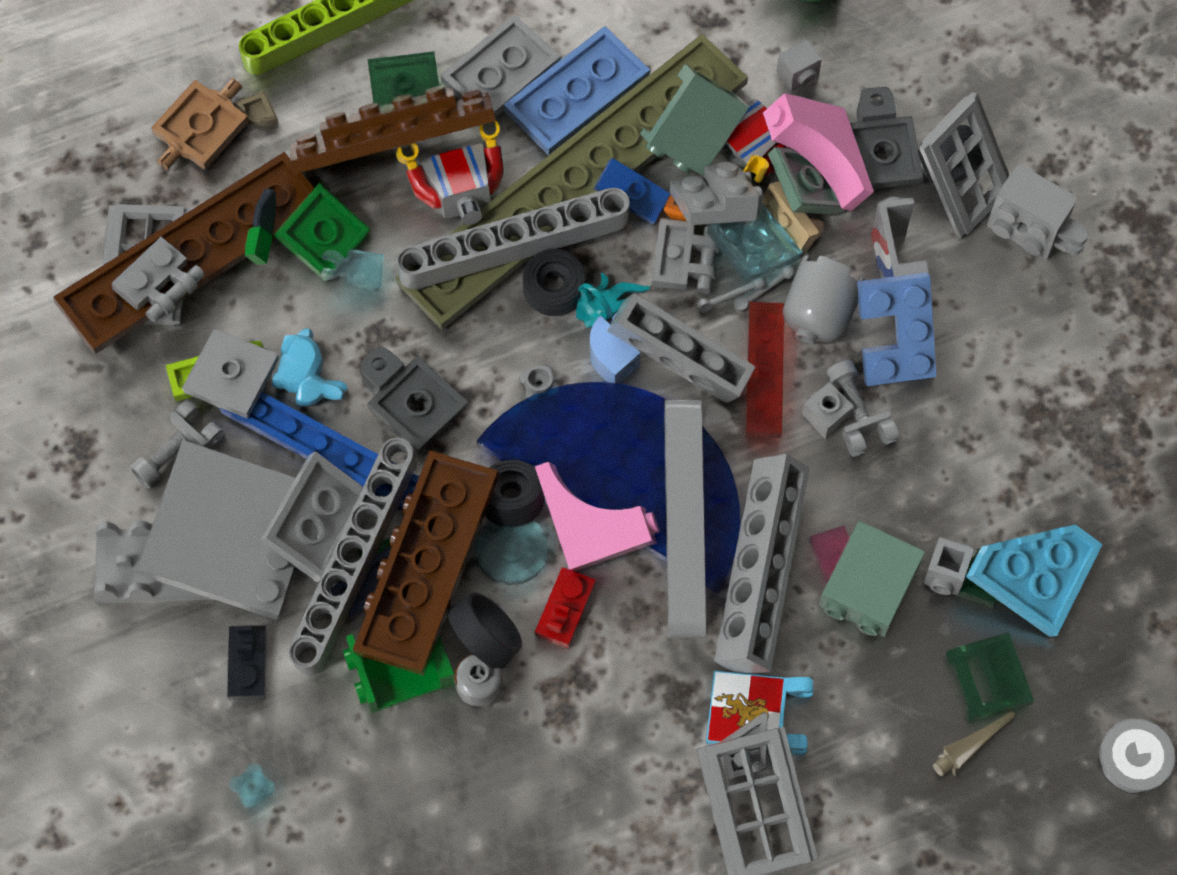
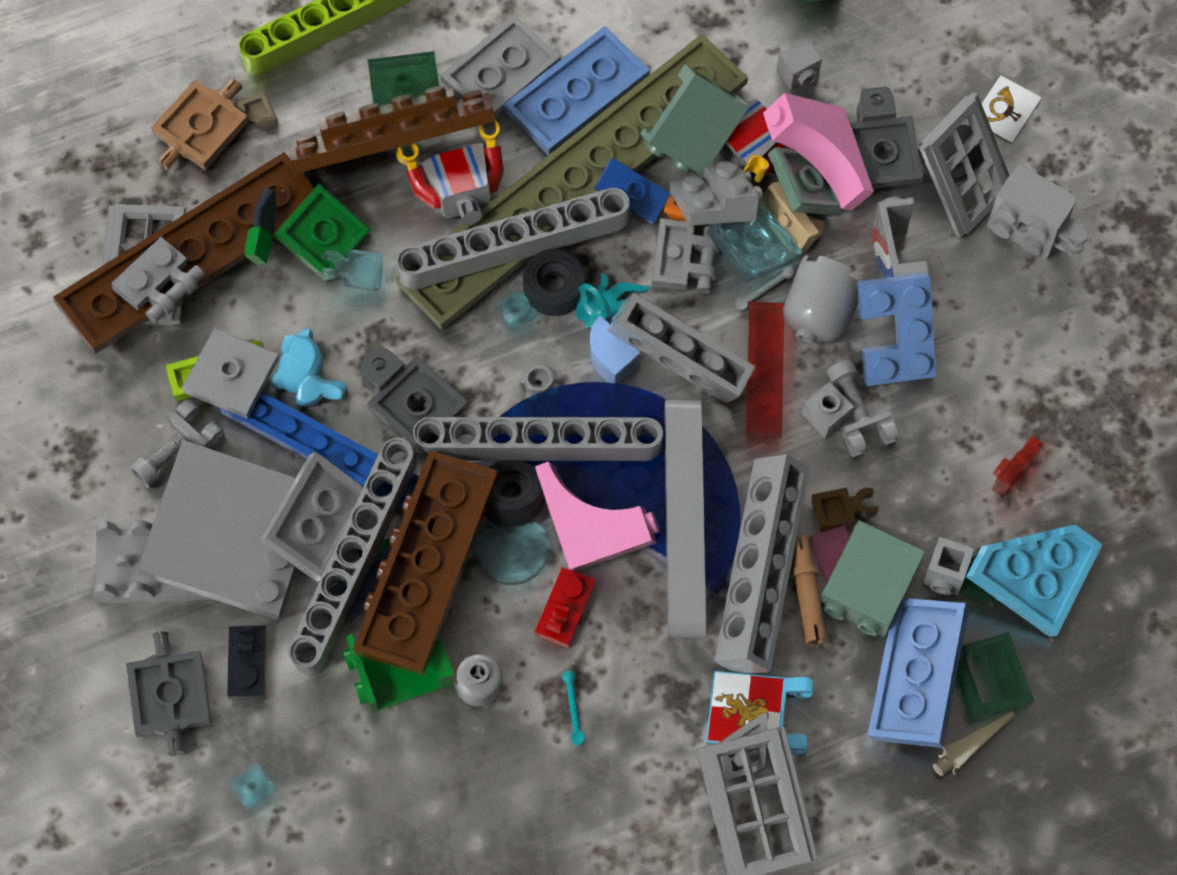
(168, 693): none -> dark grey plate
(468, 622): black tyre -> none
(519, 301): none -> clear light blue plate
(553, 428): none -> light grey beam
(577, 736): none -> teal hinge
(705, 304): light grey hinge -> none
(804, 574): none -> medium nougat pin
(838, 509): none -> dark brown plate
(918, 673): none -> medium blue plate
(1008, 107): none -> white sticker
(1010, 471): none -> clear red plate
(1137, 756): light grey tile -> none

